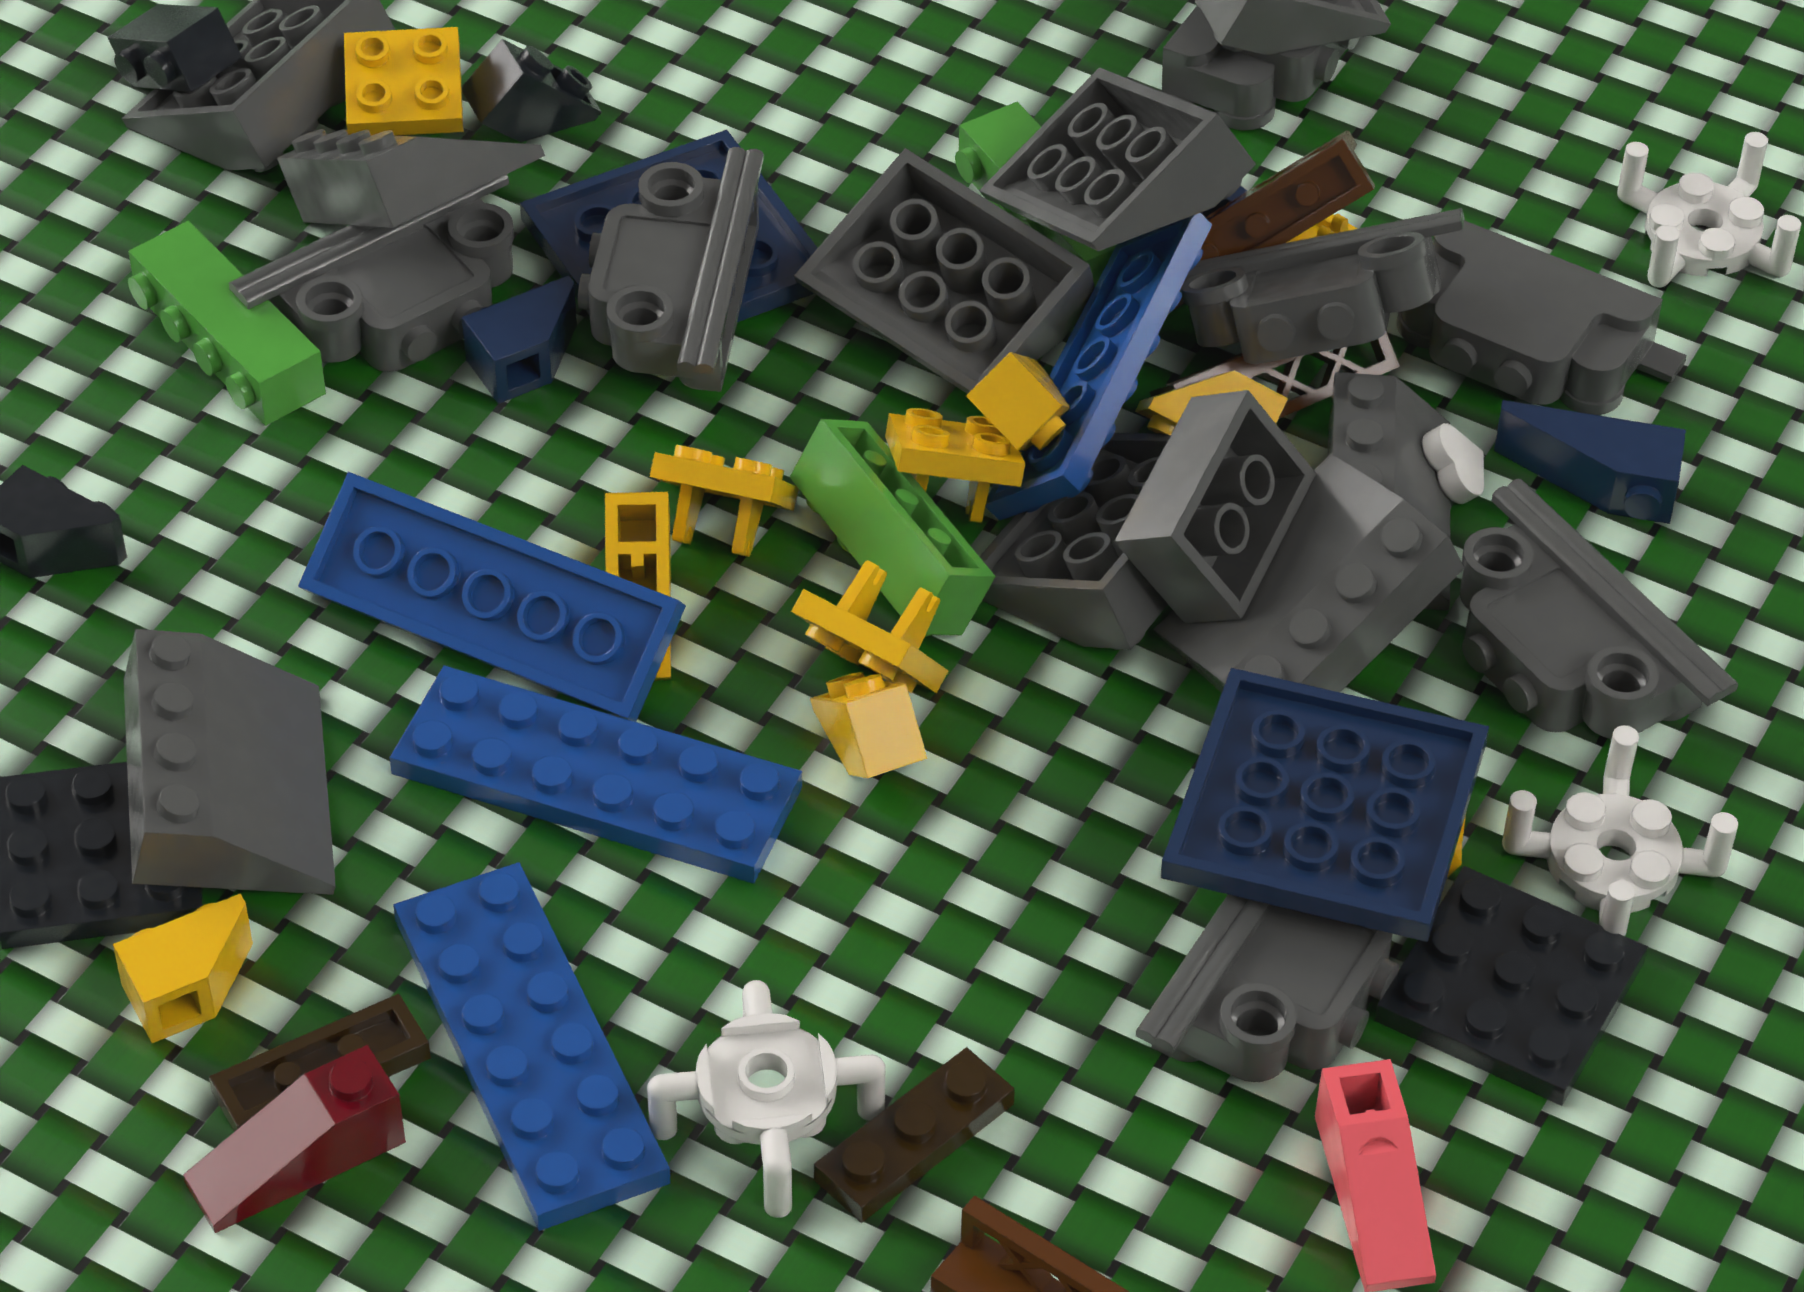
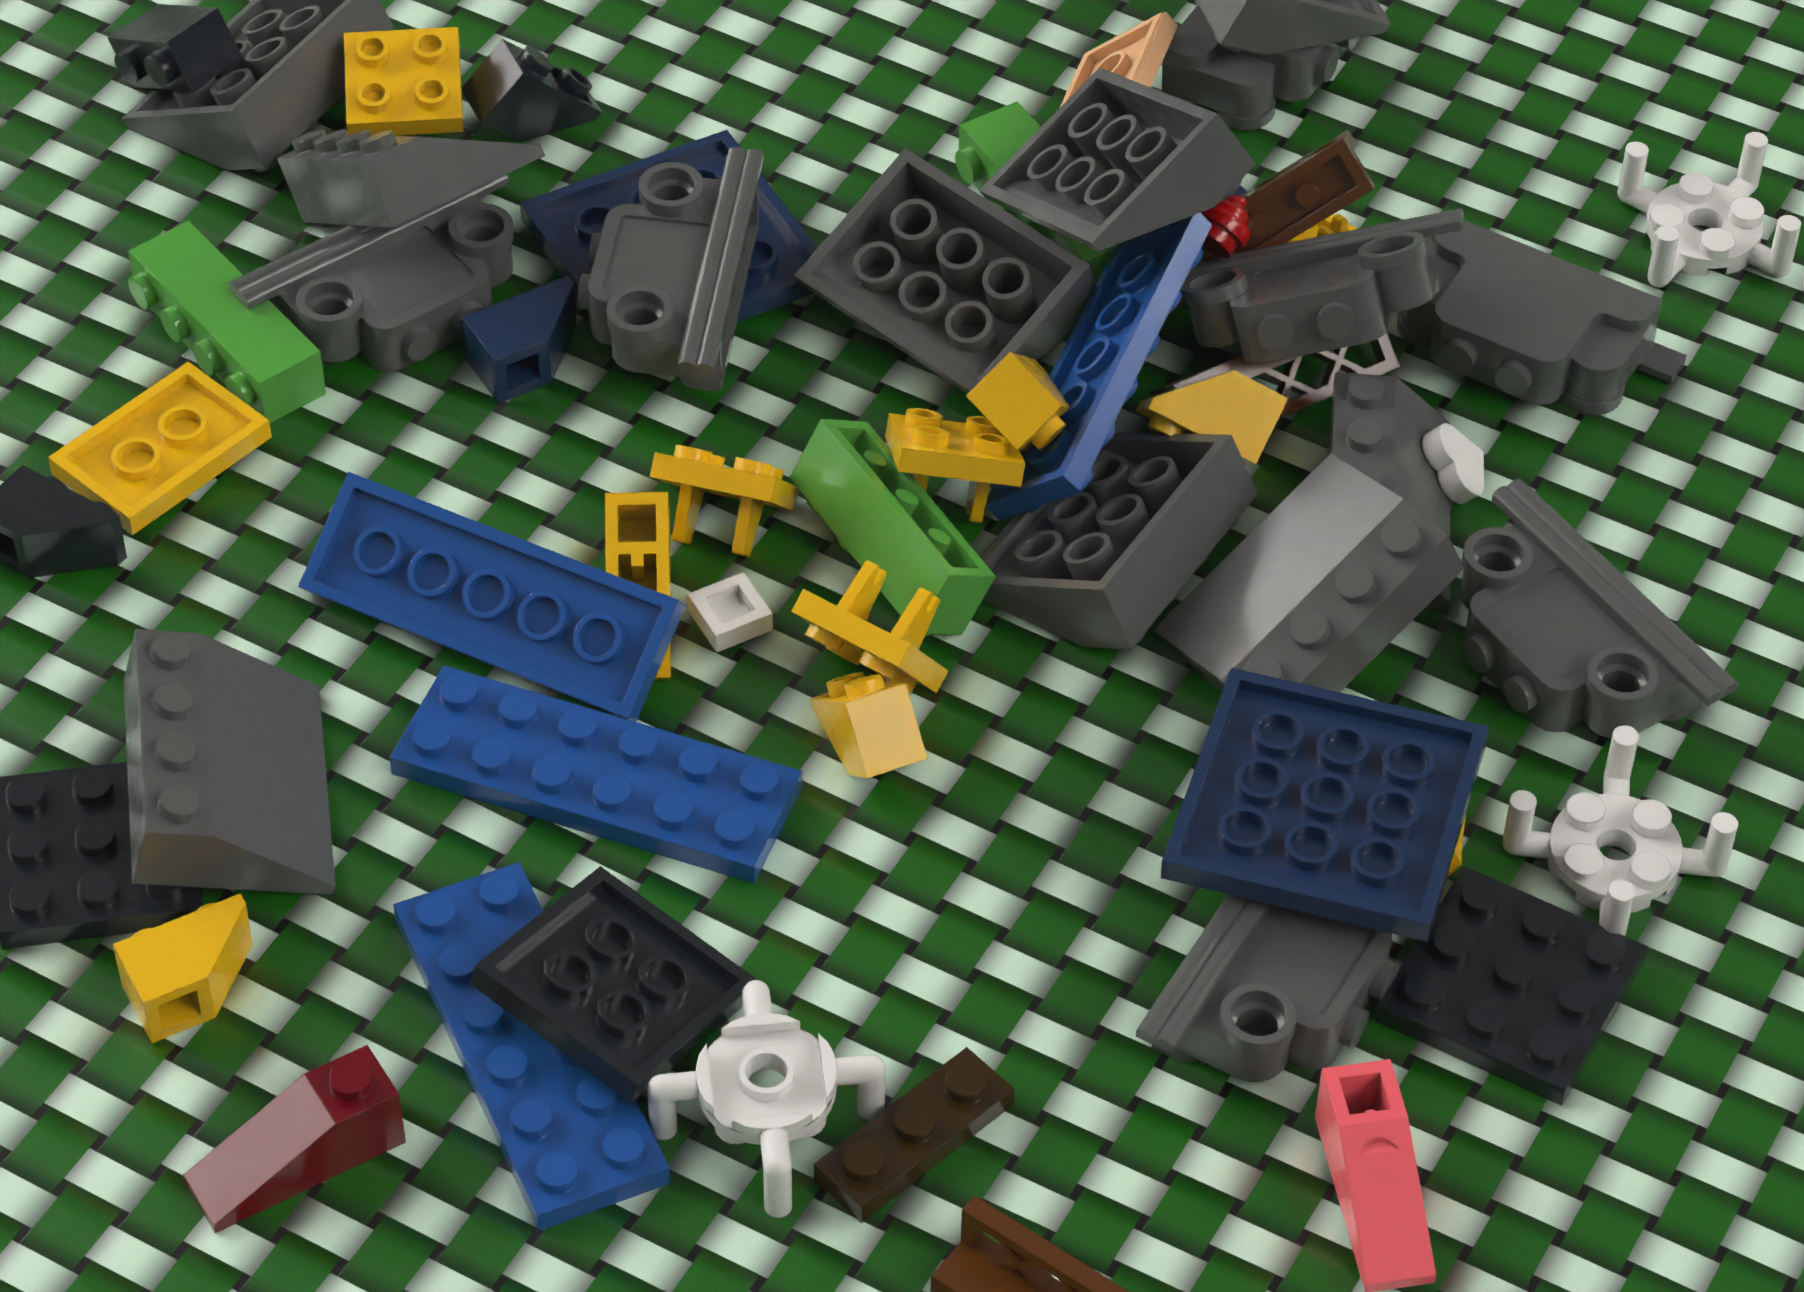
(160, 446): none -> yellow plate
(384, 1027): dark brown plate -> none
(613, 983): none -> black plate
(730, 612): none -> white plate
(1132, 54): none -> light nougat plate
(1215, 507): dark grey brick -> none
(1228, 227): none -> red plate
(1601, 459): dark blue slope -> none

